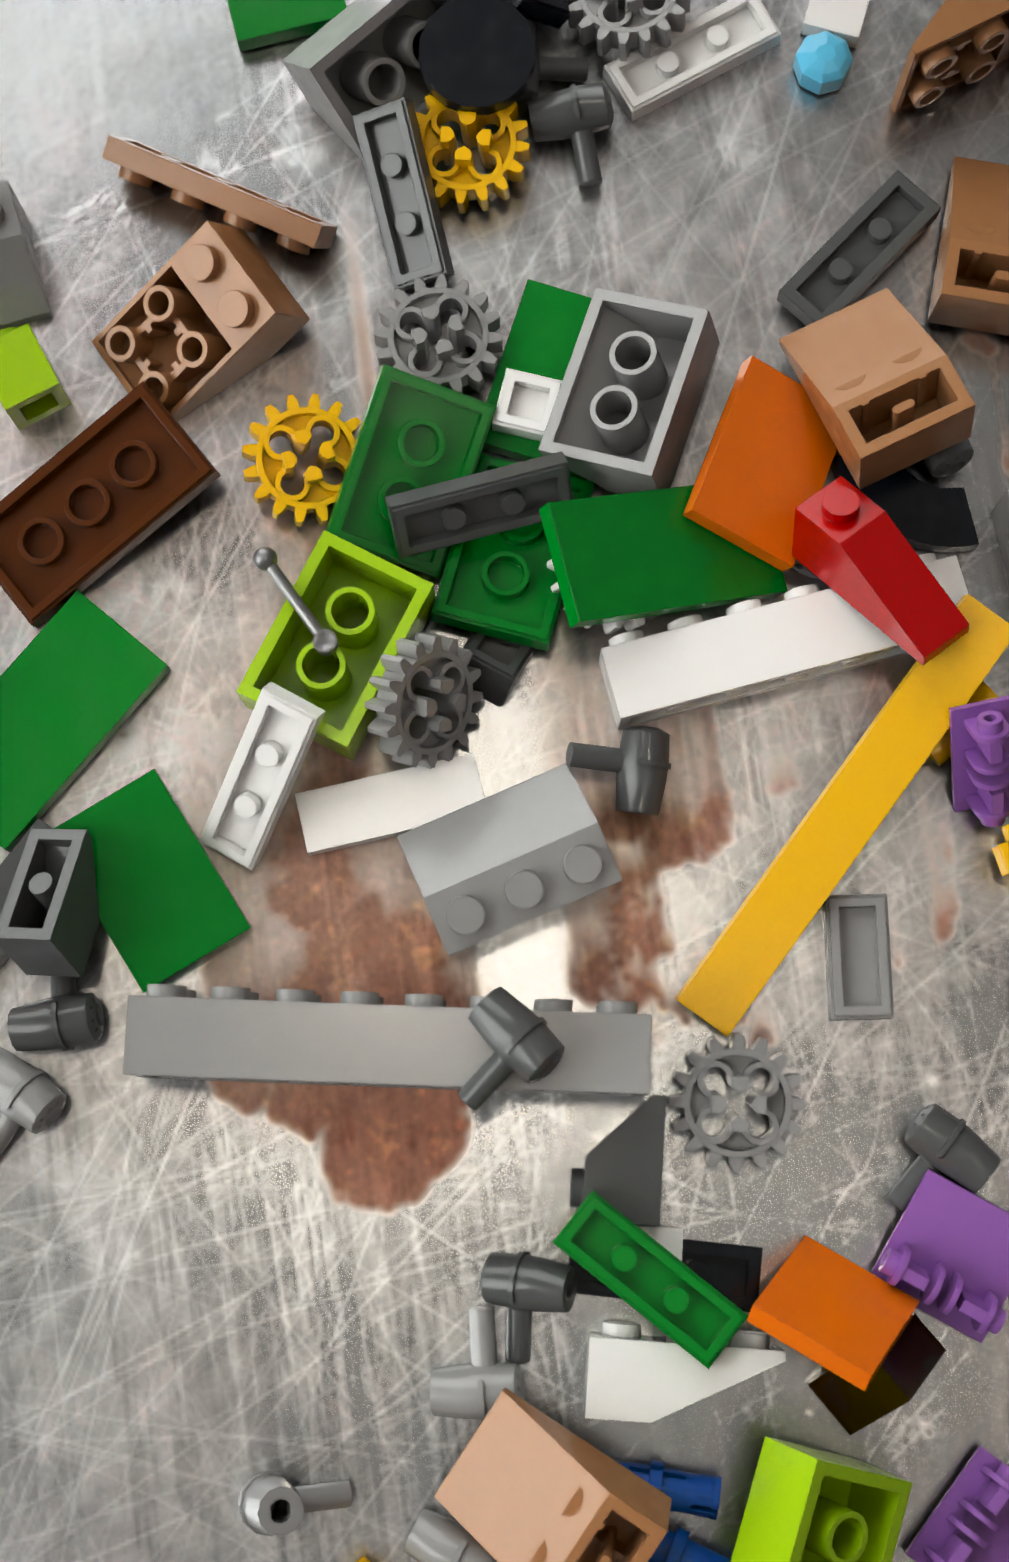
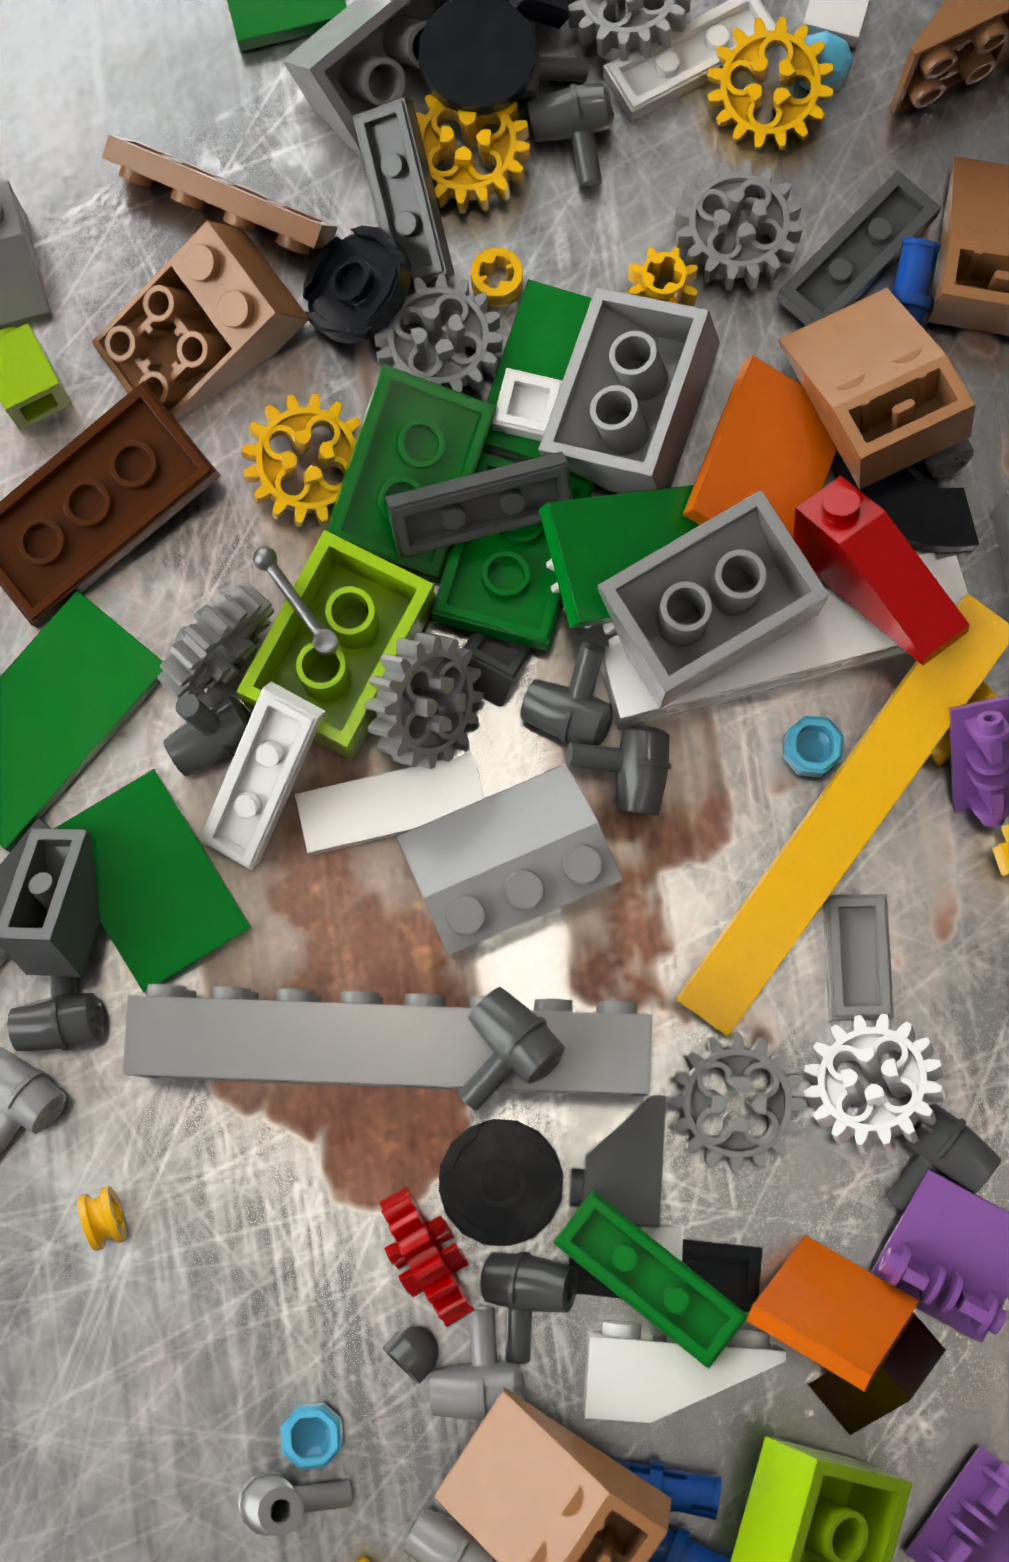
(102, 1218): none -> yellow bush
(207, 734): none -> dark grey piece
(216, 642): none -> light grey gear
(312, 1436): none -> medium azure tile
(357, 284): none -> black tile
(413, 1351): none -> dark grey hinge
(431, 1266): none -> red gear
(486, 263): none -> yellow bush
(500, 1182): none -> black tile
(573, 710): none -> dark grey piece
(667, 268): none -> yellow gear
(712, 598): none -> light grey slope
(750, 57): none -> yellow gear
(768, 217): none -> light grey gear
(813, 746): none -> medium azure tile
(881, 1119): none -> white gear
(916, 275): none -> blue pin

